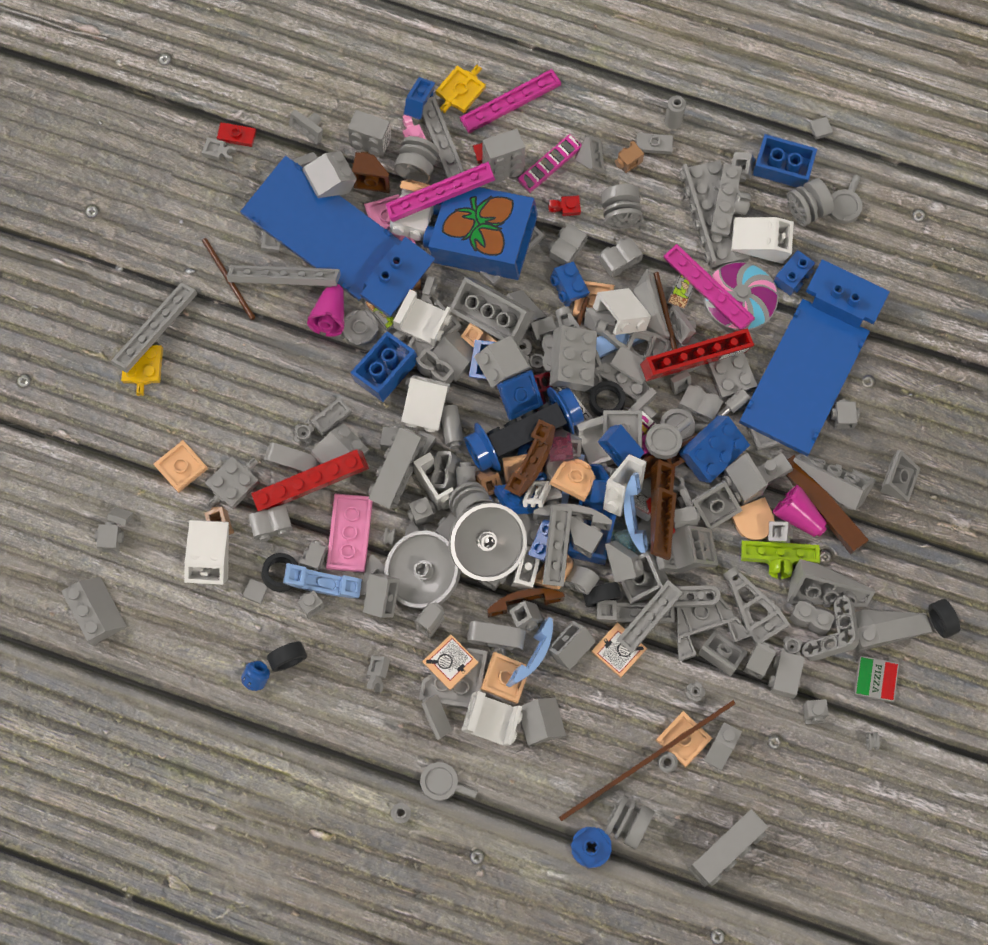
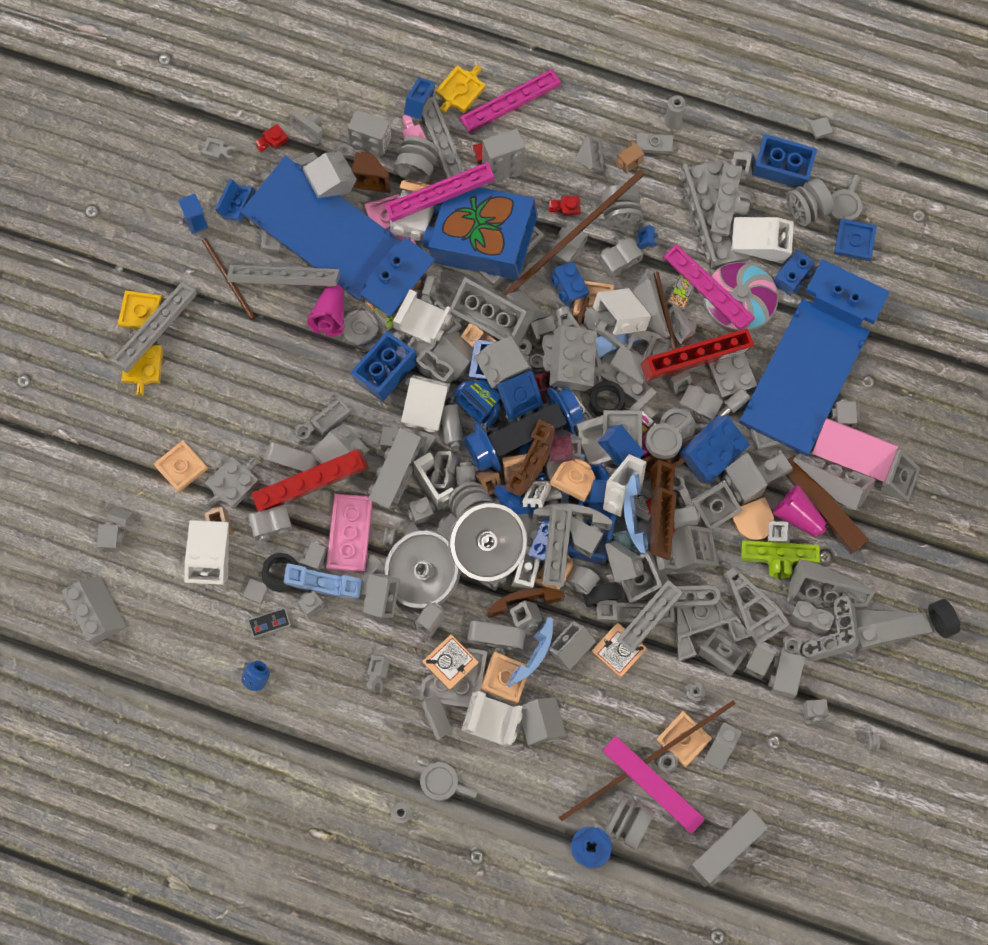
(137, 309): none -> yellow tile
(193, 213): none -> blue panel
(233, 201): none -> blue bracket
(236, 134): red plate -> none
(269, 623): none -> tile
(272, 137): none -> red plate
(287, 656): black tyre -> none
(478, 401): none -> blue torso
(549, 163): tile -> none
(574, 233): none -> reddish brown piece
(646, 237): none -> blue tile
(653, 784): none -> dark pink tile
(855, 240): none -> blue plate
(855, 449): none -> bright pink tile
(876, 679): tile -> none

